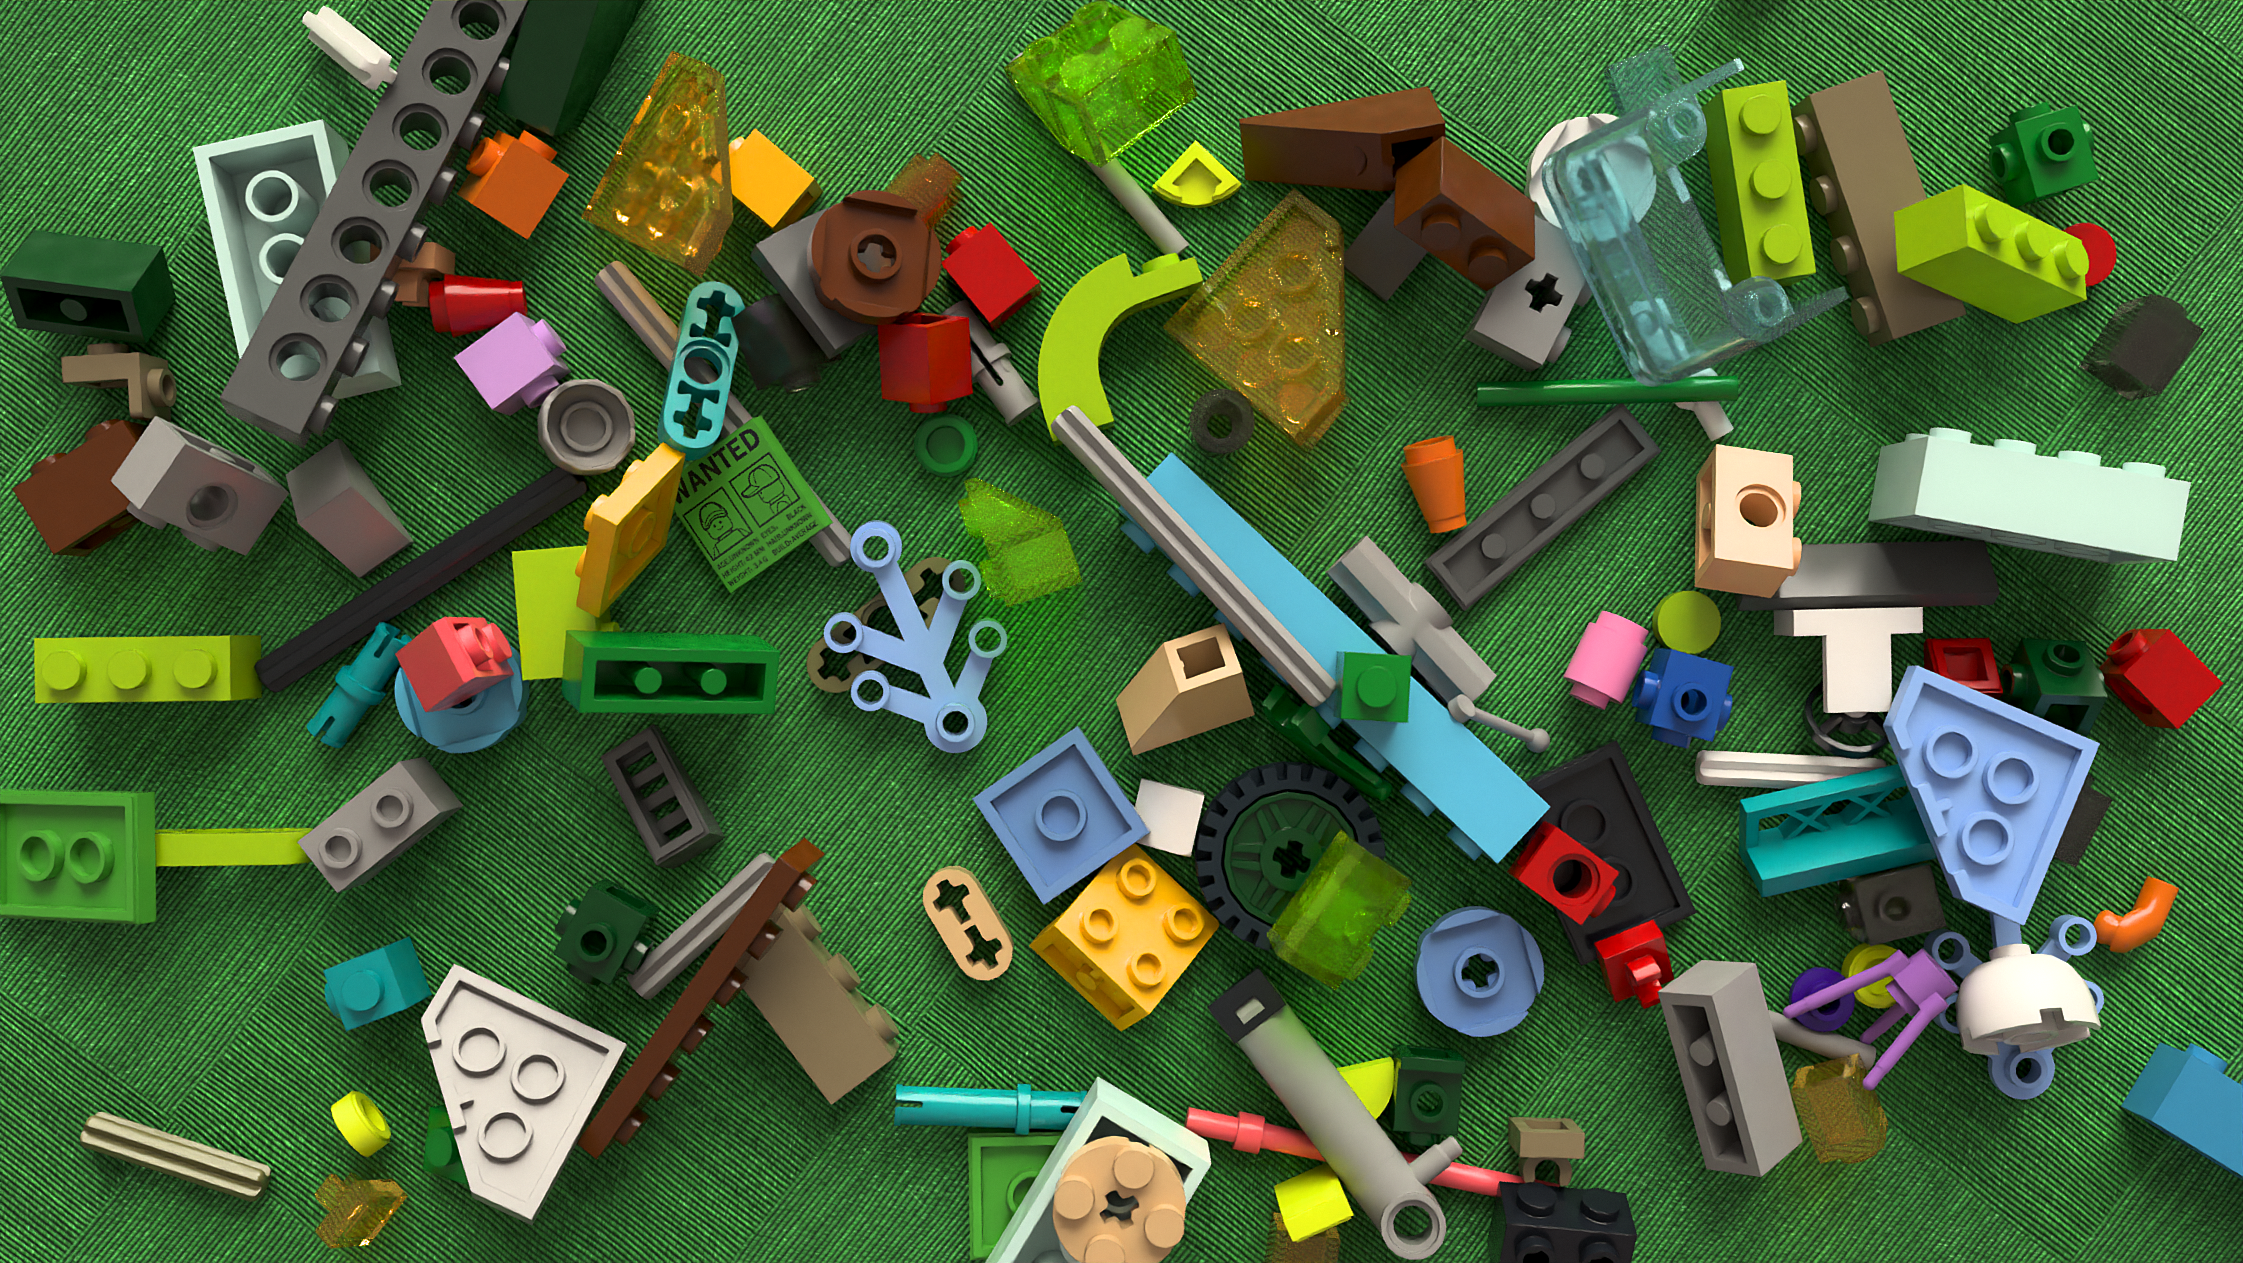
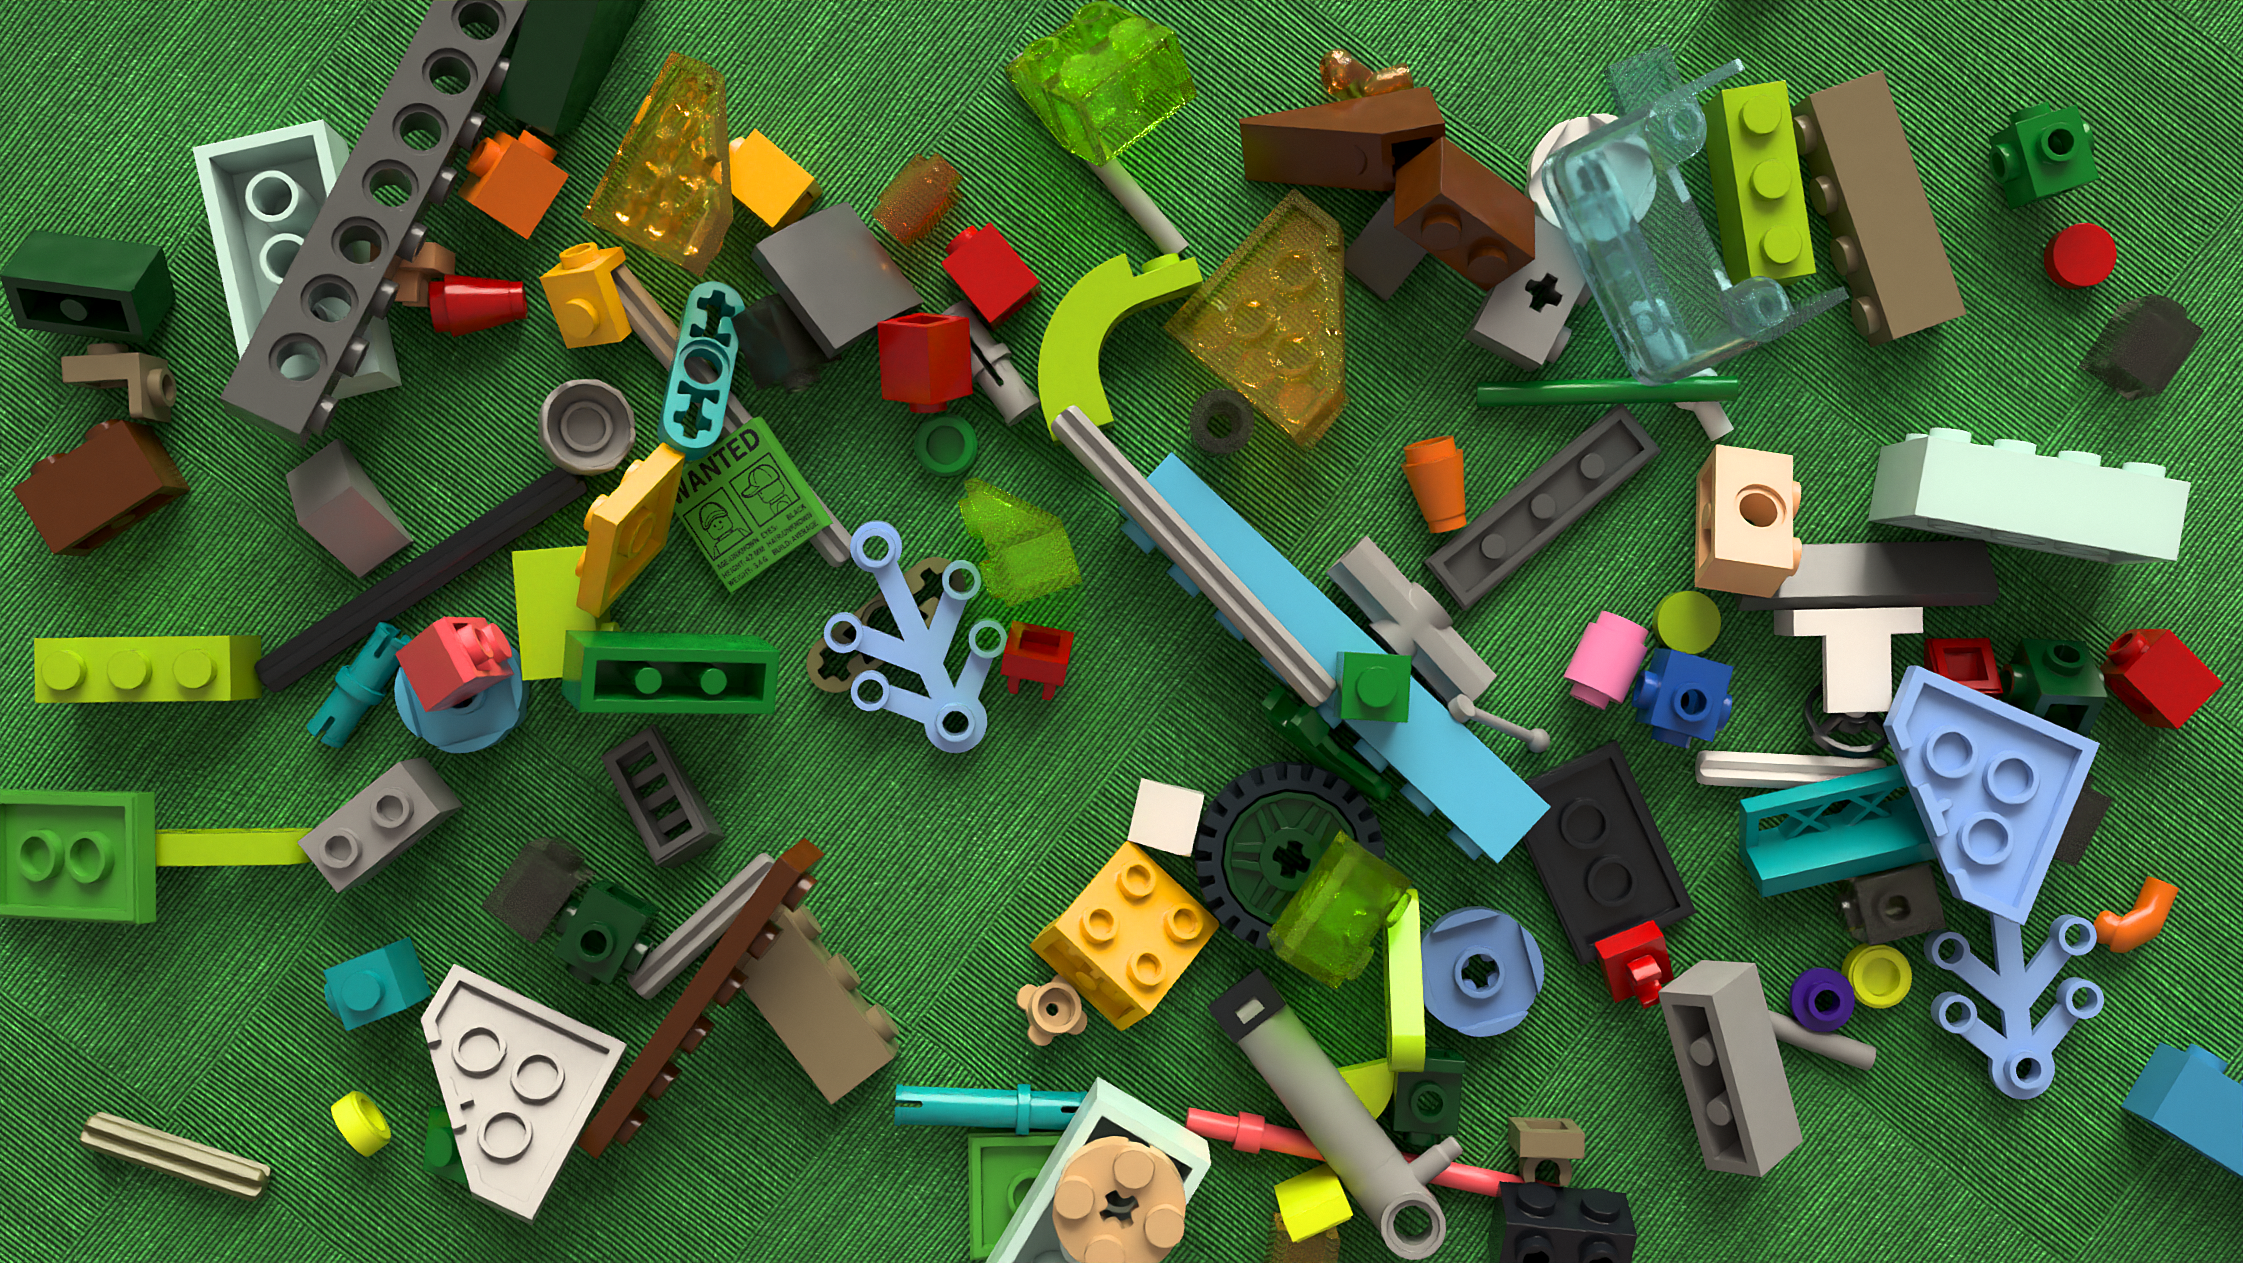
(174, 464): light grey brick -> none
(349, 48): white axle -> none
(356, 1209): clear yellow tile -> none
(515, 363): lavender brick -> none
(539, 887): none -> clear smoke brick
(586, 296): none -> yellow bracket
(847, 284): reddish brown plate -> none
(956, 932): tan beam -> none
(1036, 655): none -> red tile
(1044, 1026): none -> tan plate
(1061, 815): medium blue plate -> none
(1184, 691): tan slope -> none
(1196, 180): neon yellow tile -> none
(1351, 80): none -> clear orange arm
(1404, 991): none -> beam
(1545, 853): red brick -> none
(1838, 1111): clear yellow brick -> none
(1918, 988): medium lavender plant -> none
(1990, 255): lime brick -> none
(2023, 1003): white cylinder -> none

